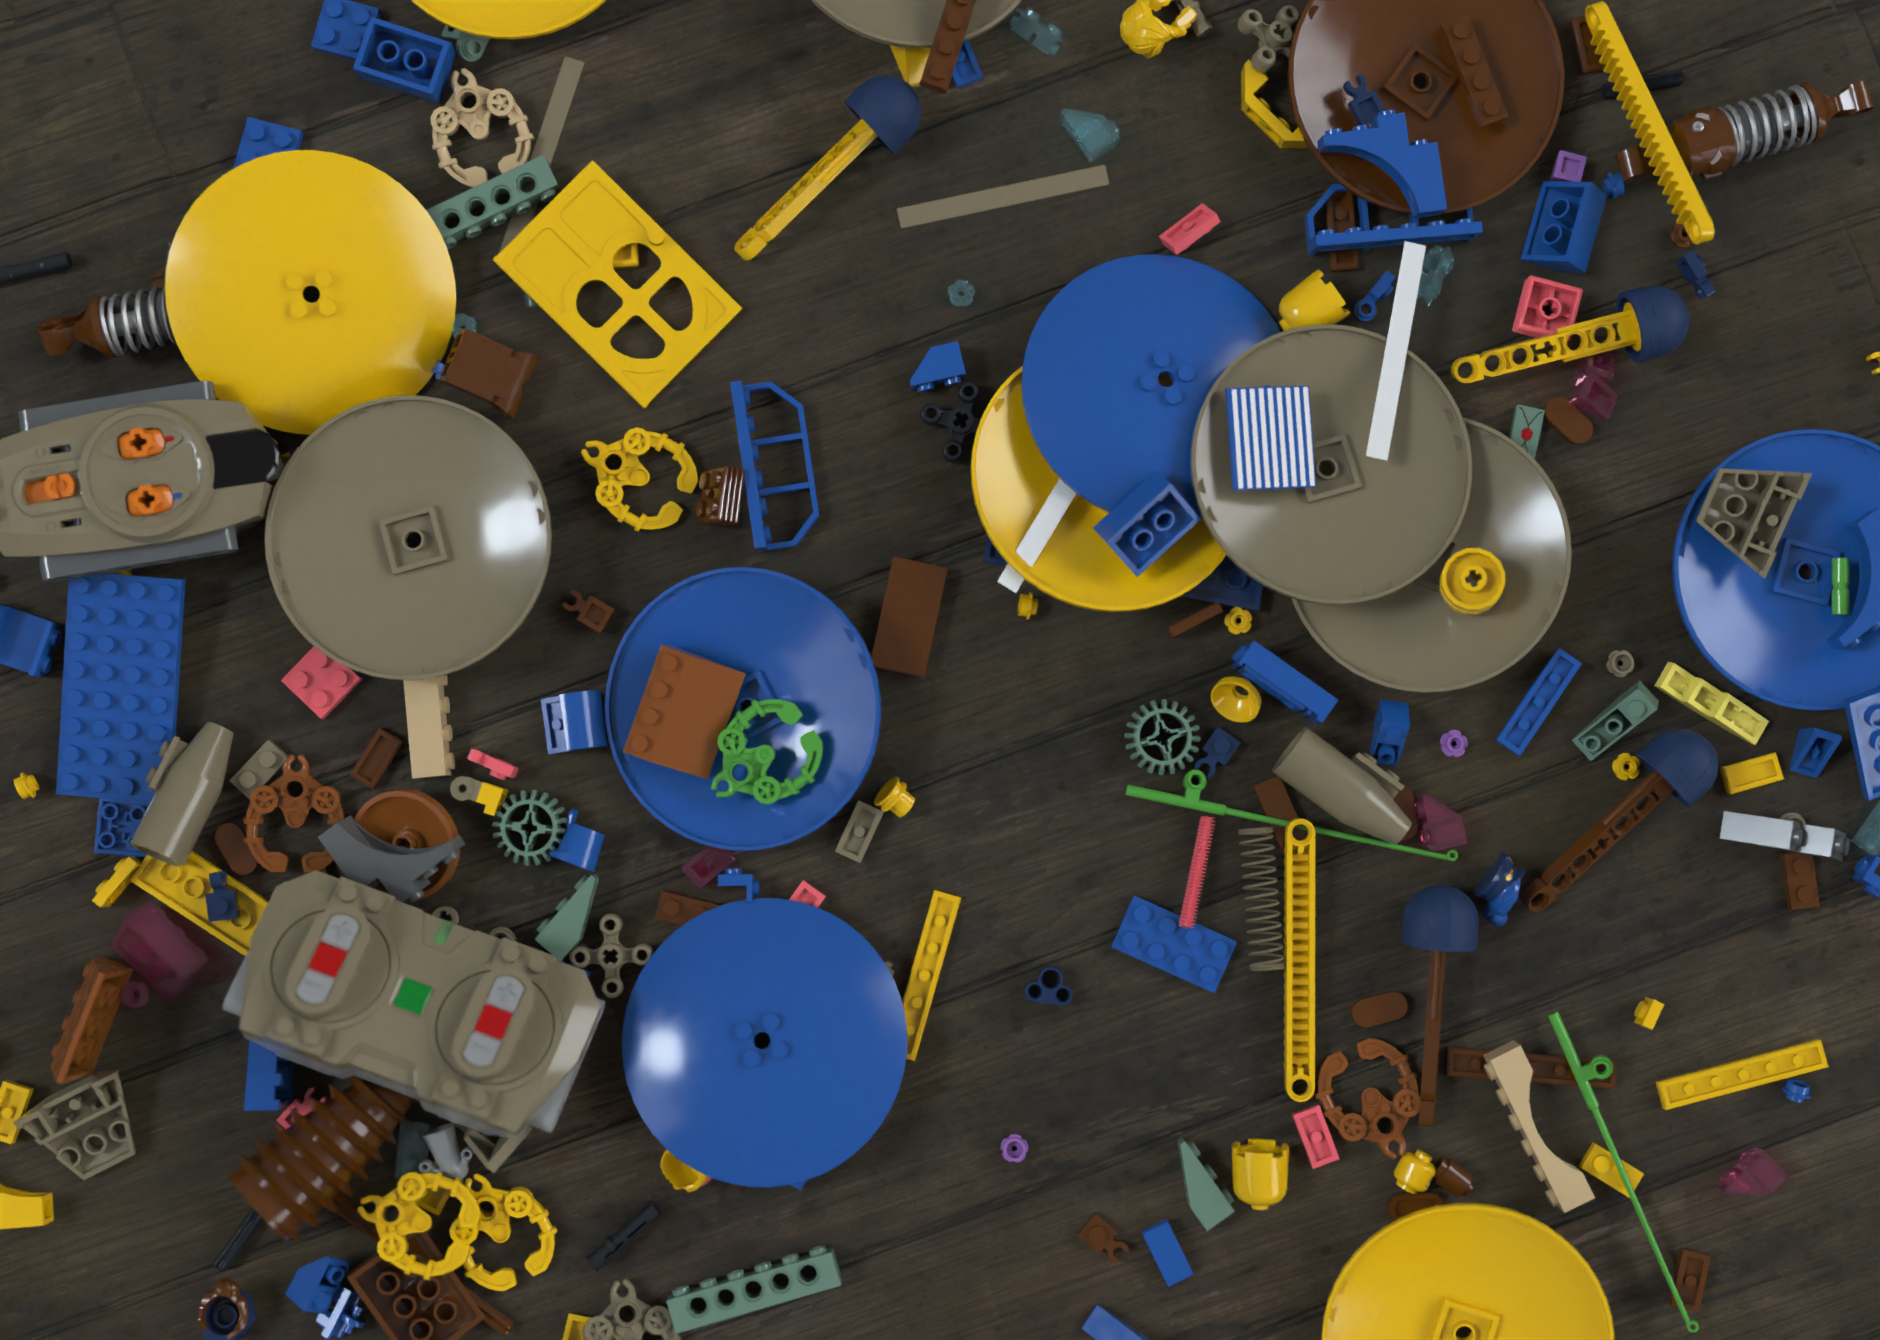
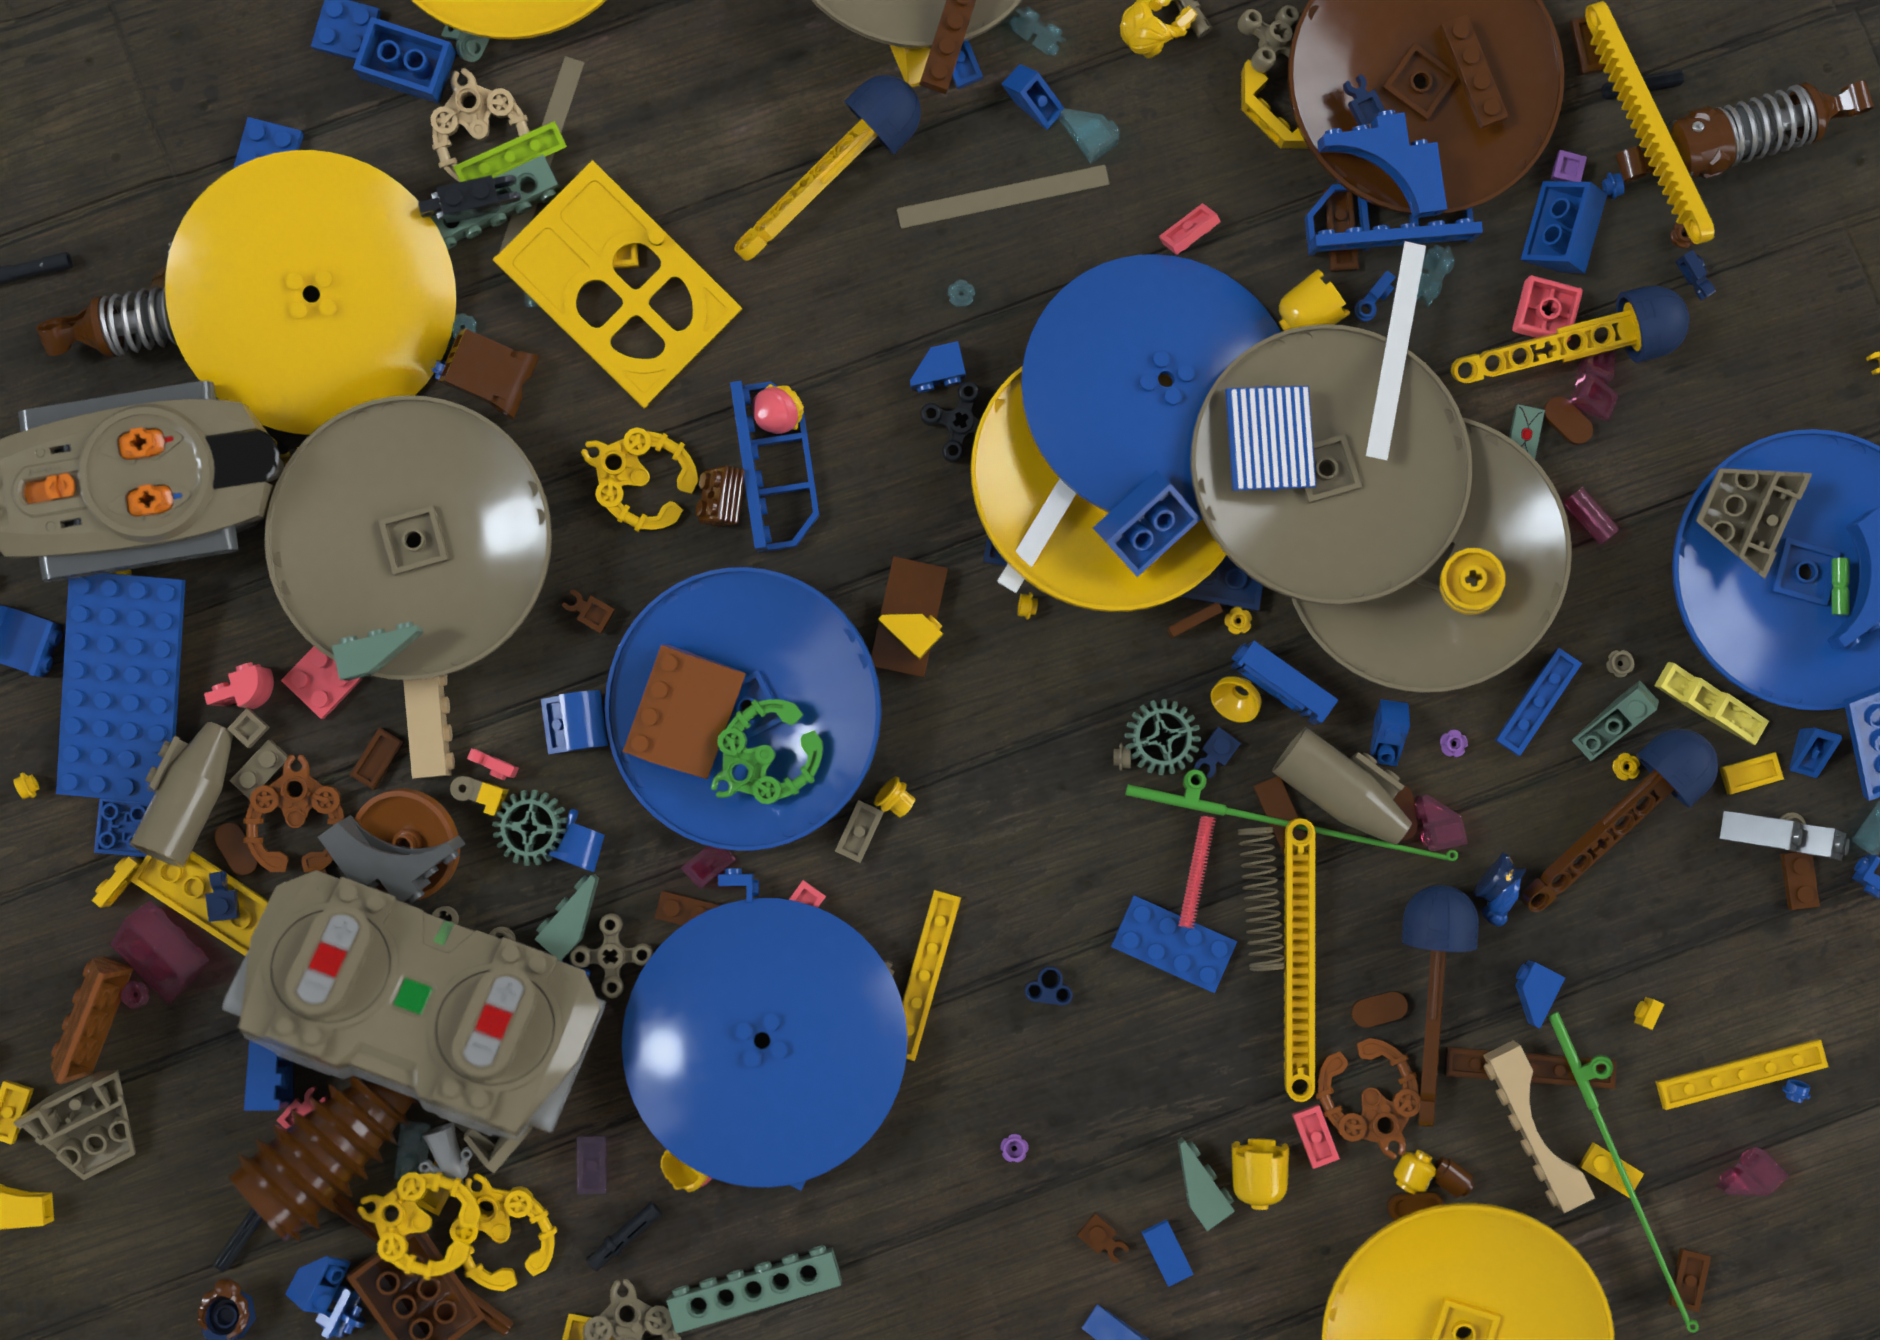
(248, 728): none -> dark tan tile
(249, 687): none -> coral brick
(368, 655): none -> sand green slope
(469, 199): none -> black hinge
(512, 153): none -> lime plate
(591, 1164): none -> clear purple plate
(777, 409): none -> coral hair
(914, 631): none -> yellow slope
(1033, 95): none -> blue slope
(1122, 757): none -> dark tan plate
(1537, 991): none -> blue slope
(1591, 515): none -> clear pink axle

